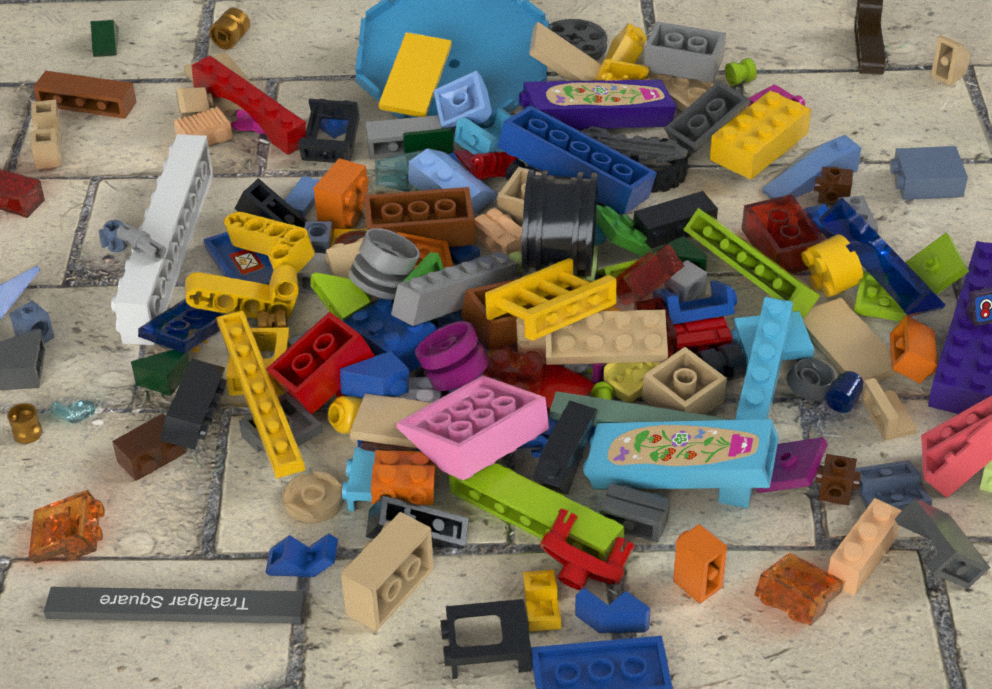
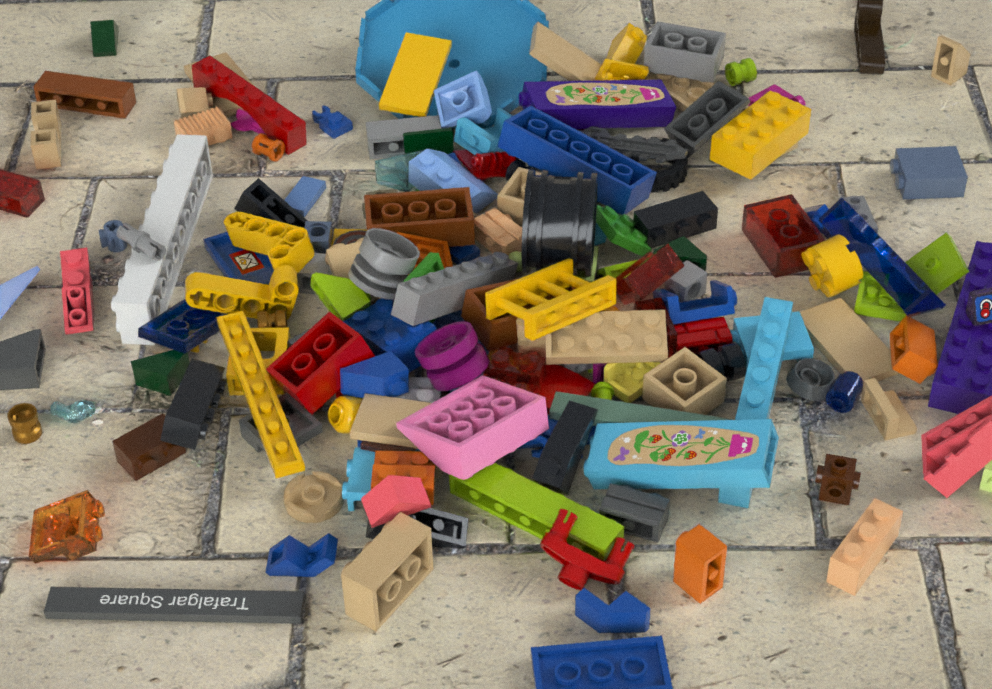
(32, 317): sand blue brick -> none
(77, 291): none -> coral slope
(229, 28): pearl gold wheel -> none
(277, 144): none -> orange bush
(329, 150): black window -> none
(341, 194): orange brick -> none
(394, 496): none -> coral slope
(514, 633): black window -> none
(541, 600): yellow slope -> none
(583, 38): dark grey wedge -> none
(751, 262): lime brick -> none
(796, 464): magenta plate -> none
(798, 588): clear orange plate -> none
(801, 174): medium blue wedge -> none
(833, 184): reddish brown brick -> none
(892, 483): sand blue slope -> none
(957, 557): dark grey panel -> none

